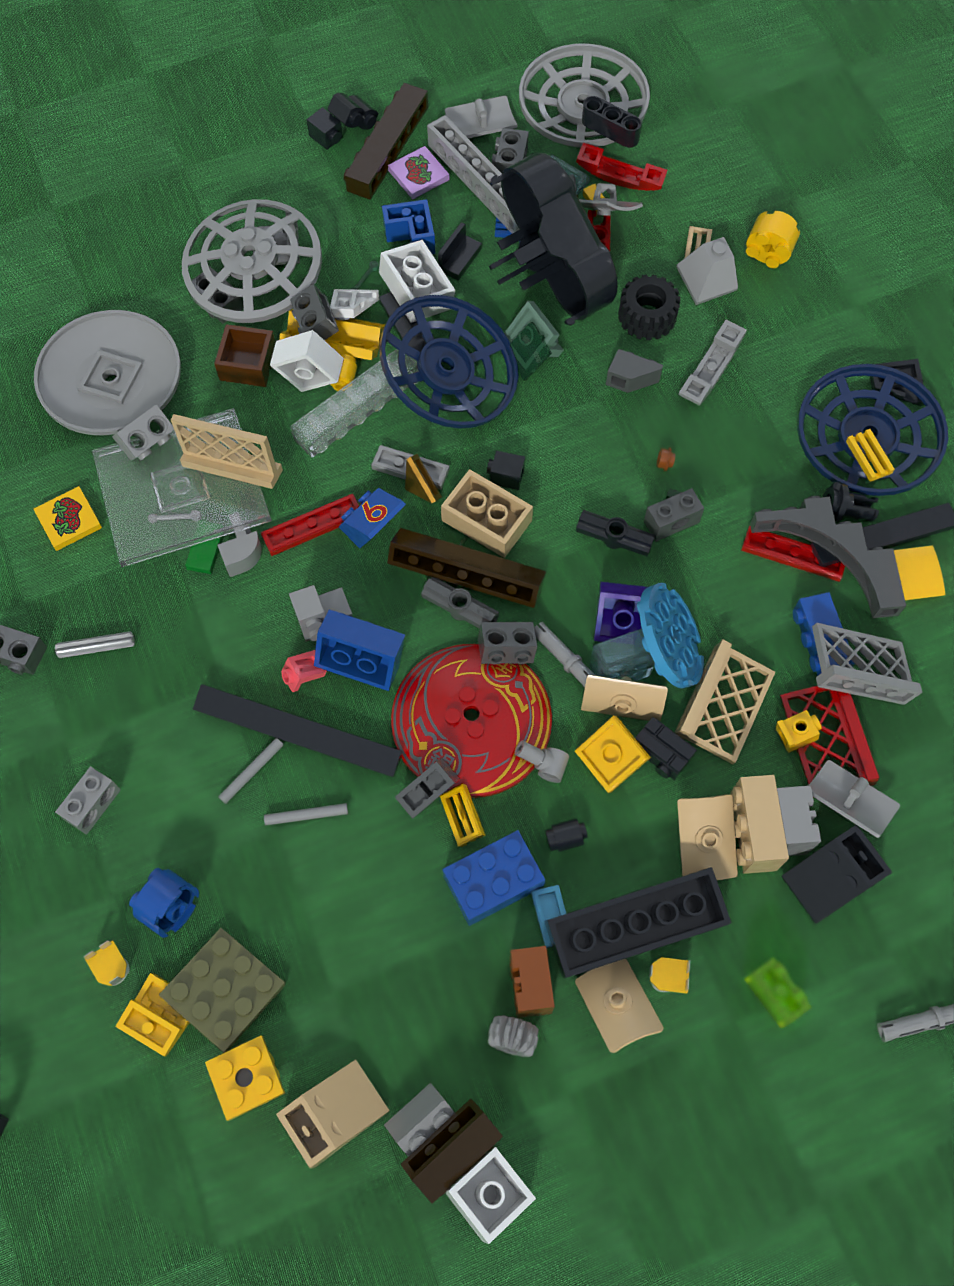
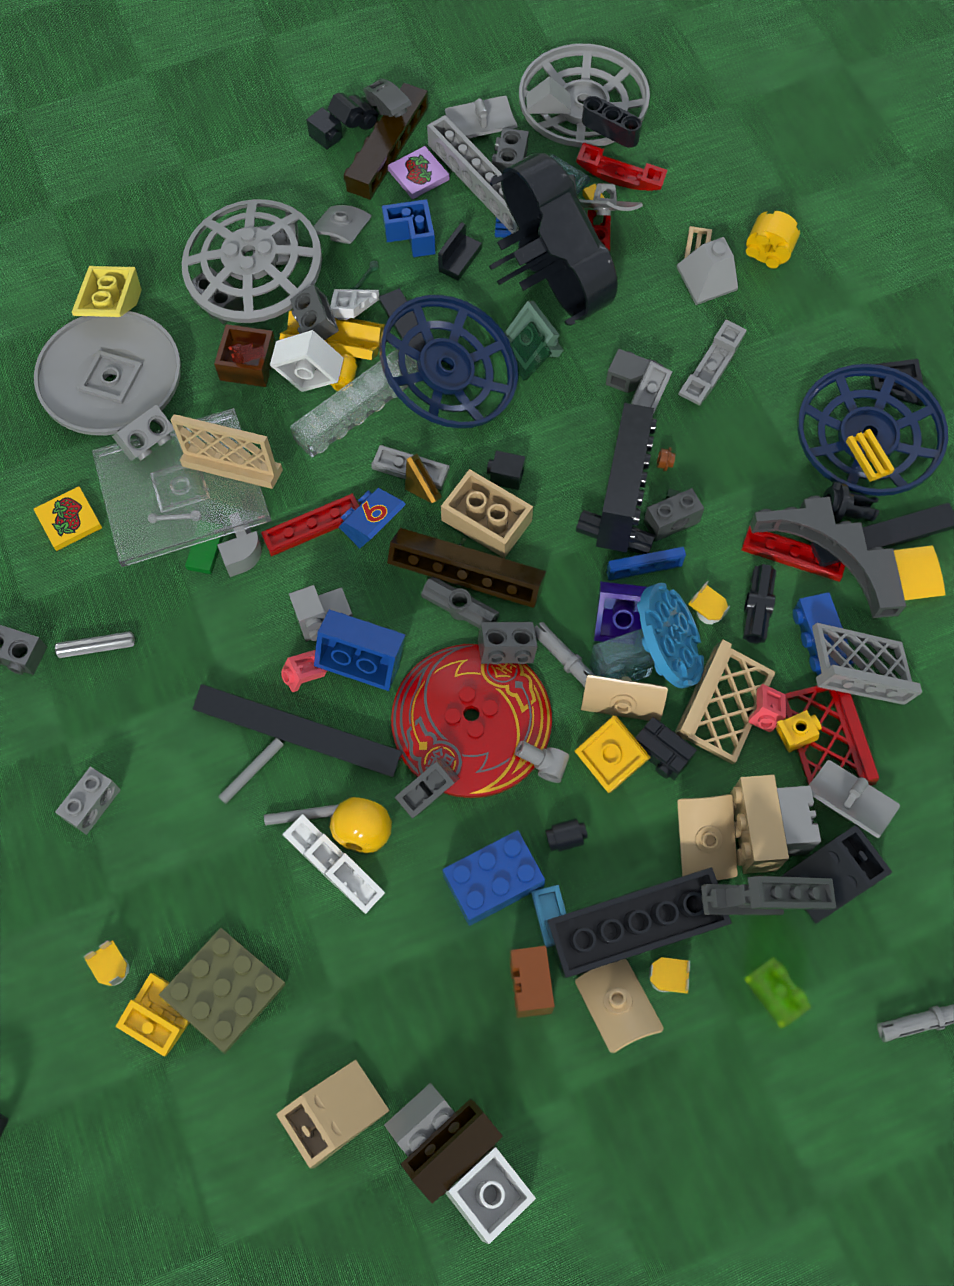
(107, 292): none -> light yellow slope
(164, 902): blue brick -> none
(245, 1078): yellow piece -> none
(246, 352): none -> clear red plate
(333, 864): none -> white slope
(342, 223): none -> light grey shield
(361, 825): none -> yellow piece
(386, 98): none -> dark grey slope
(413, 273): white brick -> none
(472, 813): yellow tile -> none
(513, 1036): light grey gear -> none
(548, 98): none -> light grey slope
(626, 478): none -> black brick
(645, 563): none -> blue tile
(651, 292): black tyre -> none
(651, 386): none -> light grey tile
(709, 605): none -> yellow piece
(759, 604): none -> black piece
(768, 896): none -> dark grey fence
(770, 708): none -> coral bracket

